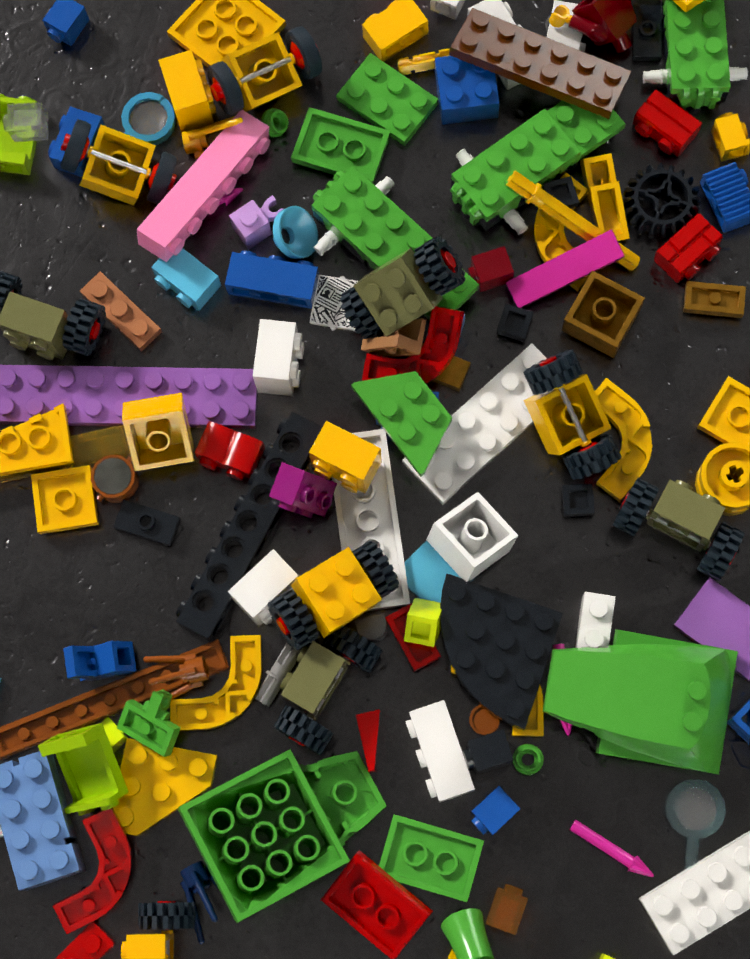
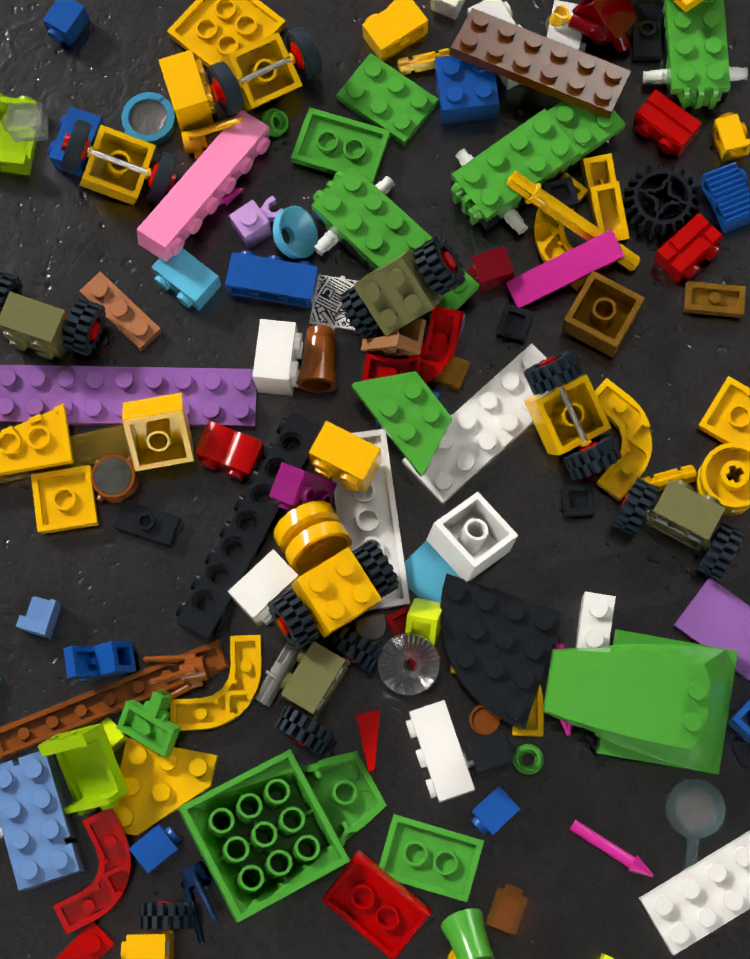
(40, 617): none -> medium blue panel
(156, 848): none -> blue brick
(311, 535): none -> yellow wheel
(318, 361): none -> dark orange plant
(392, 664): none -> clear dish
(660, 480): none -> yellow axle

